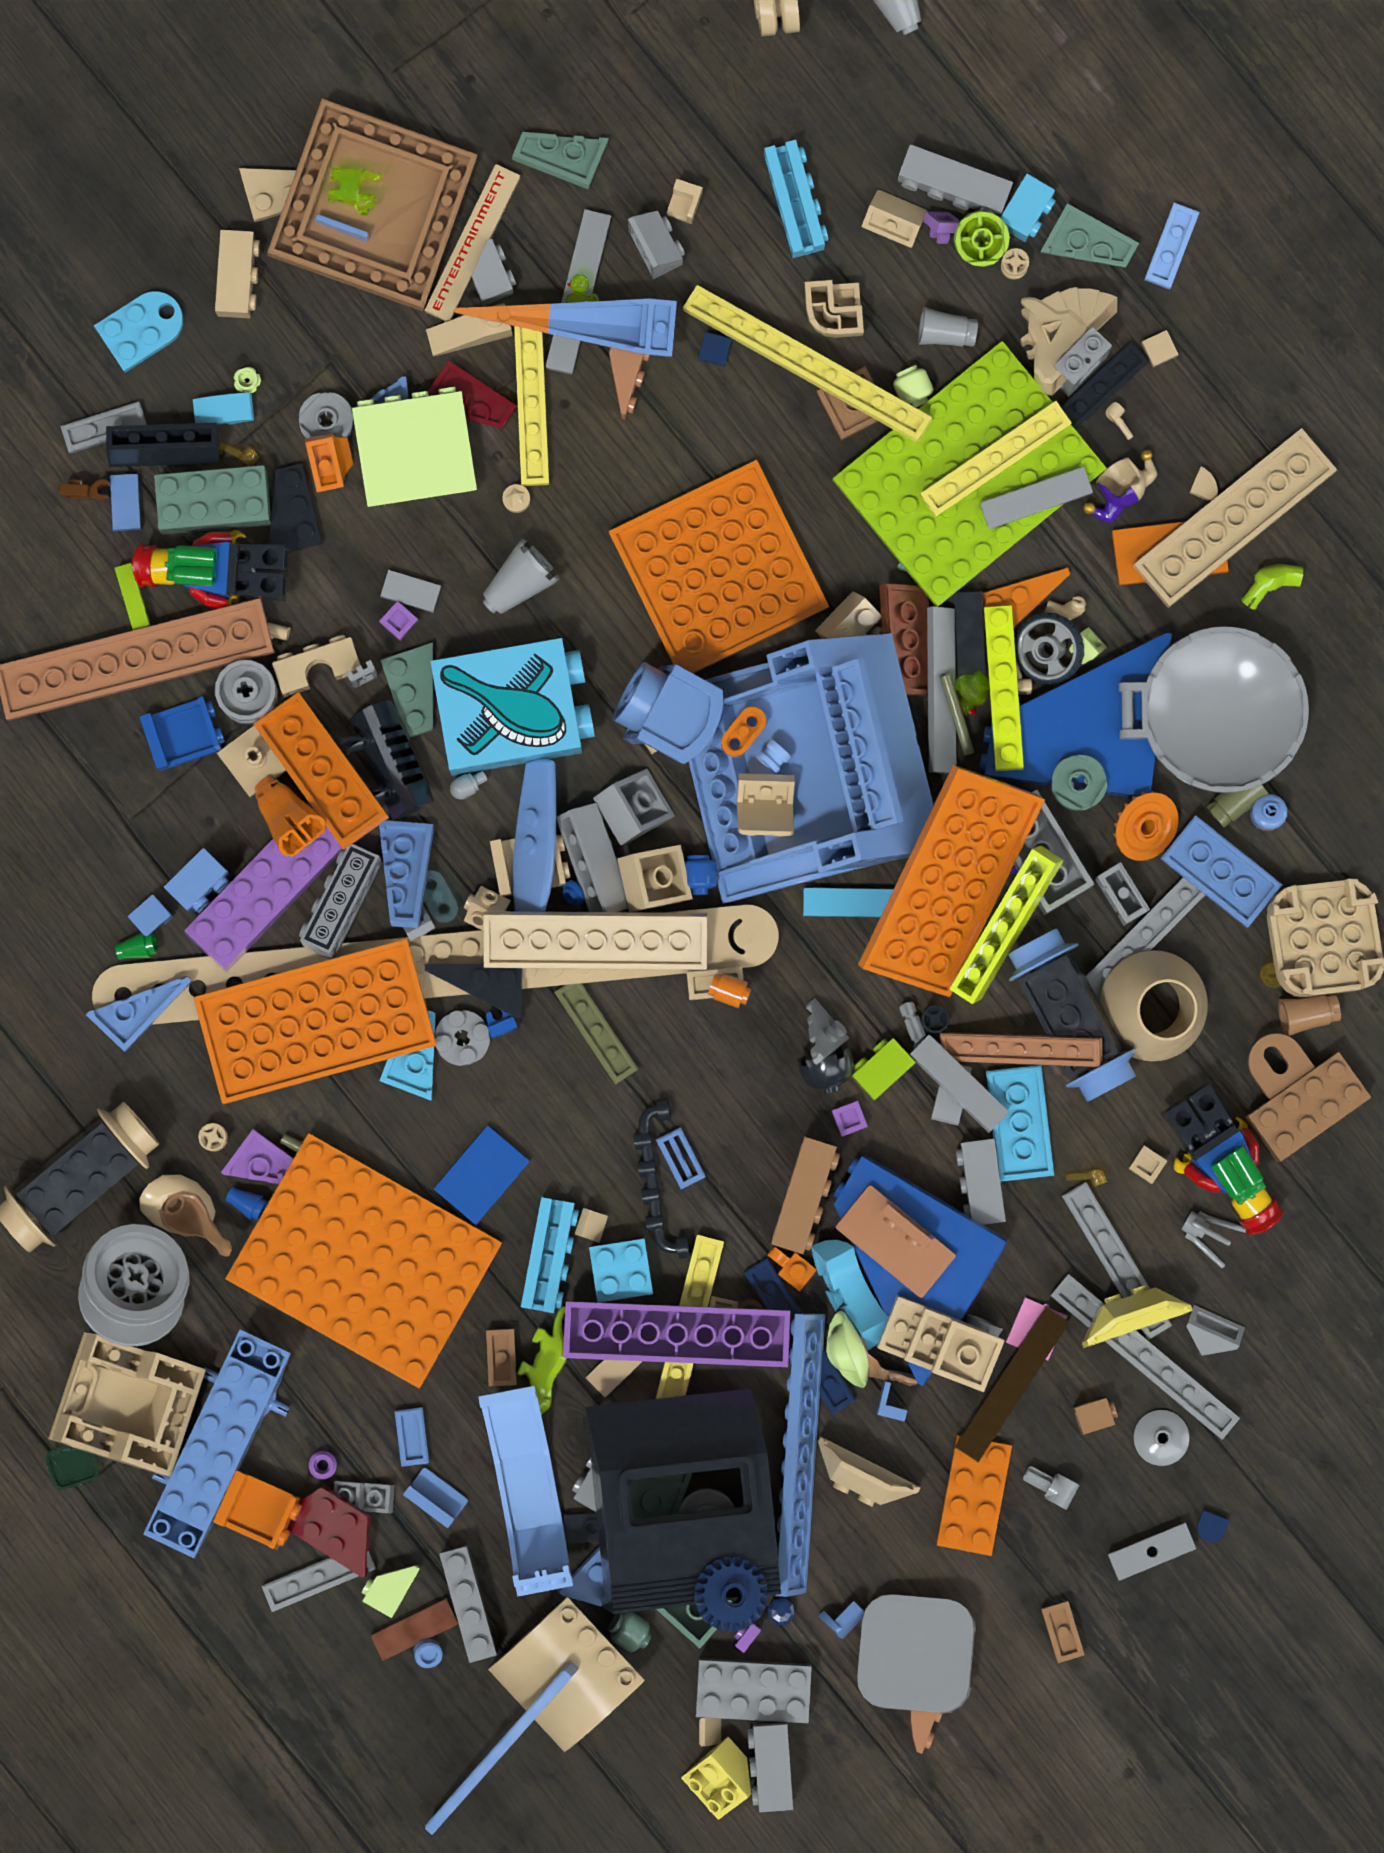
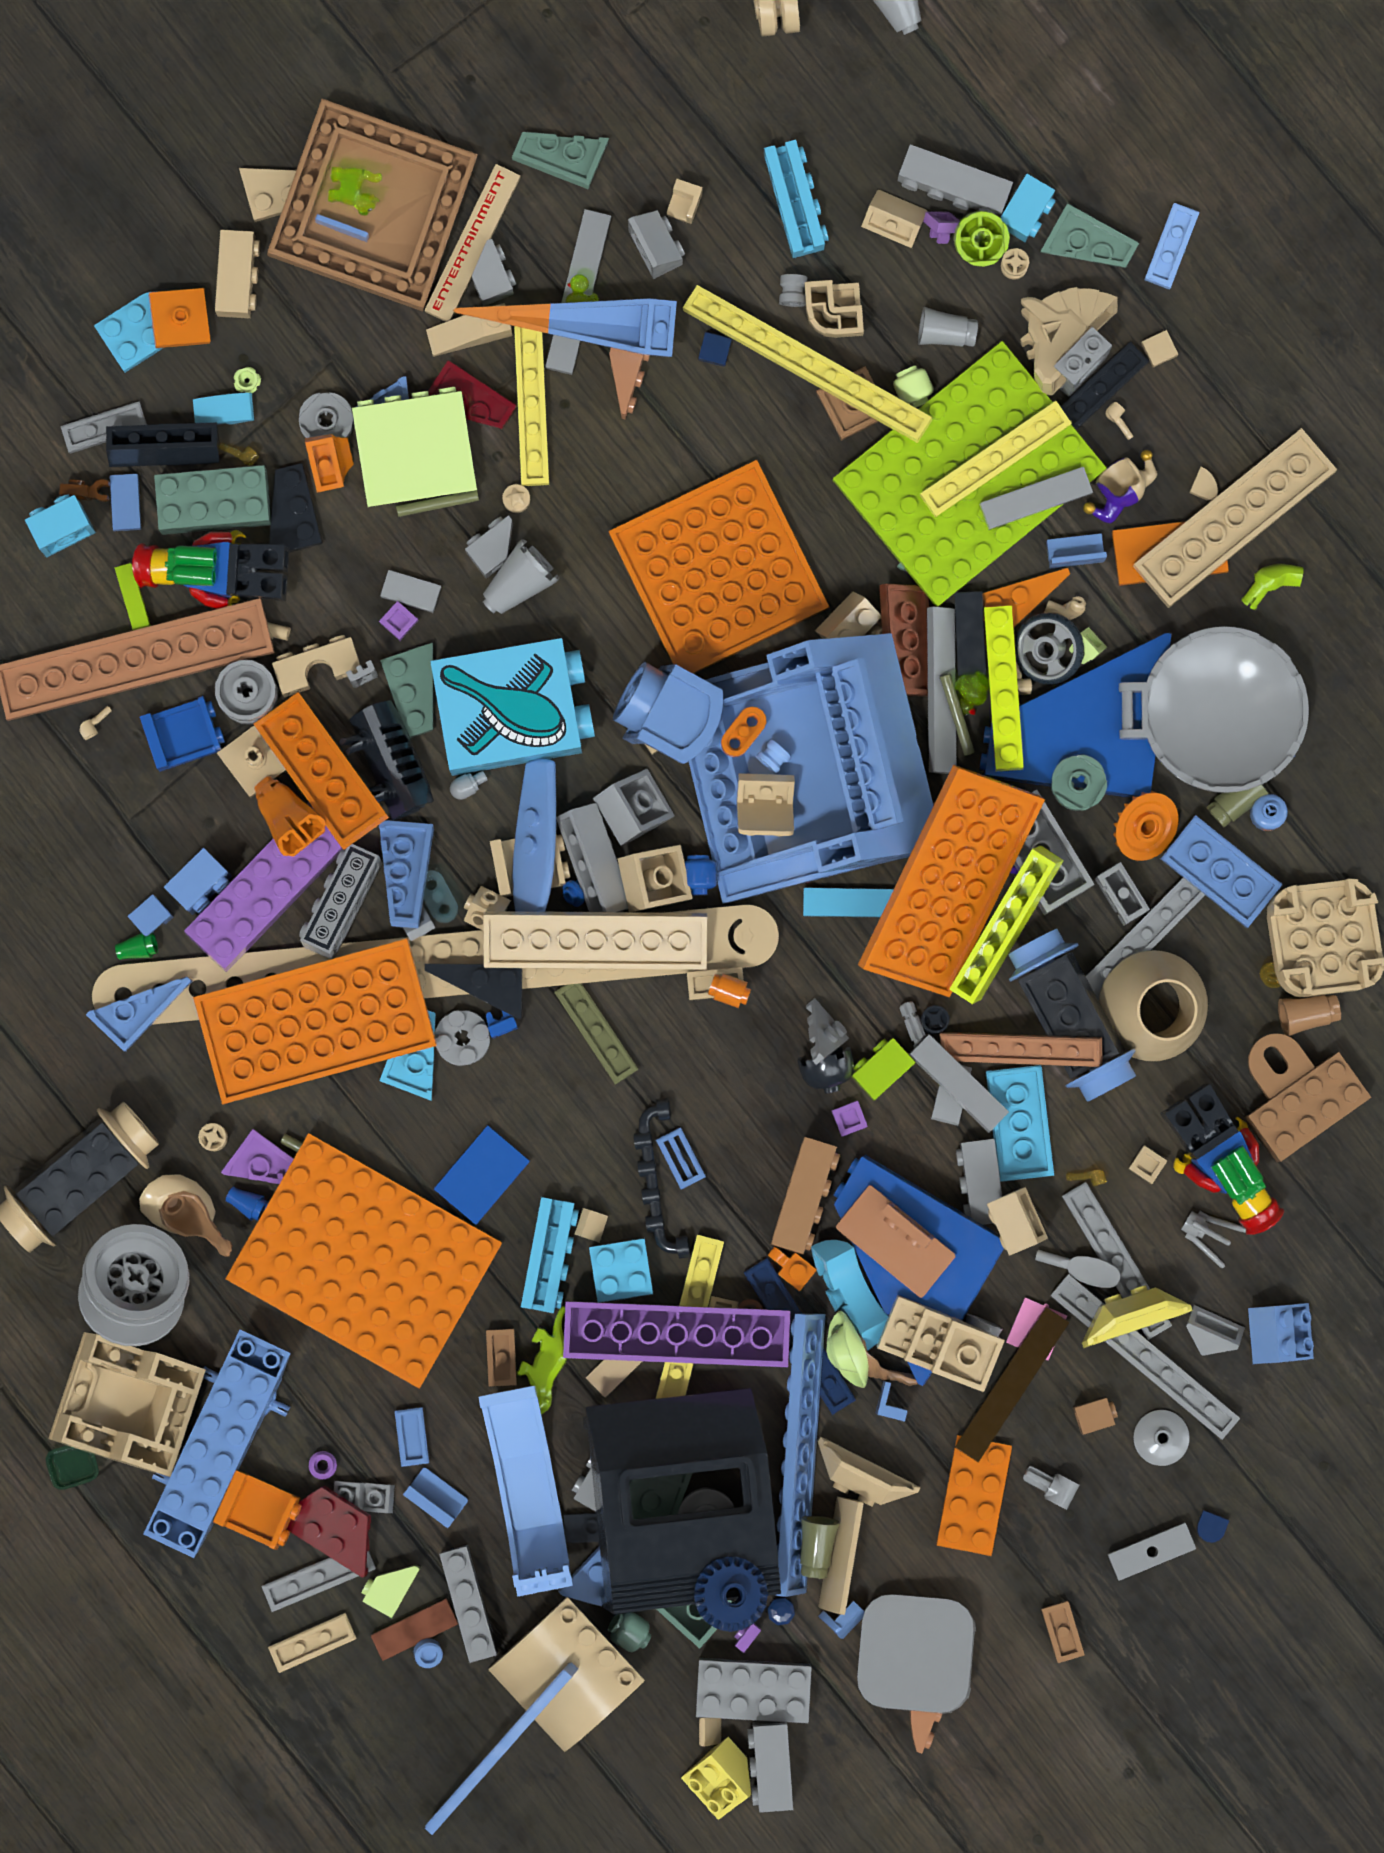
(59, 525): none -> medium azure brick
(88, 728): none -> tan hand
(179, 318): none -> orange plate
(312, 1642): none -> tan tile
(437, 503): none -> olive bar
(492, 548): none -> light grey slope
(793, 290): none -> light grey wheel
(817, 1545): none -> olive plant
(837, 1584): none -> tan slope
(1016, 1221): none -> tan slope
(1075, 551): none -> medium blue panel
(1084, 1268): none -> light grey piece
(1280, 1333): none -> medium blue slope

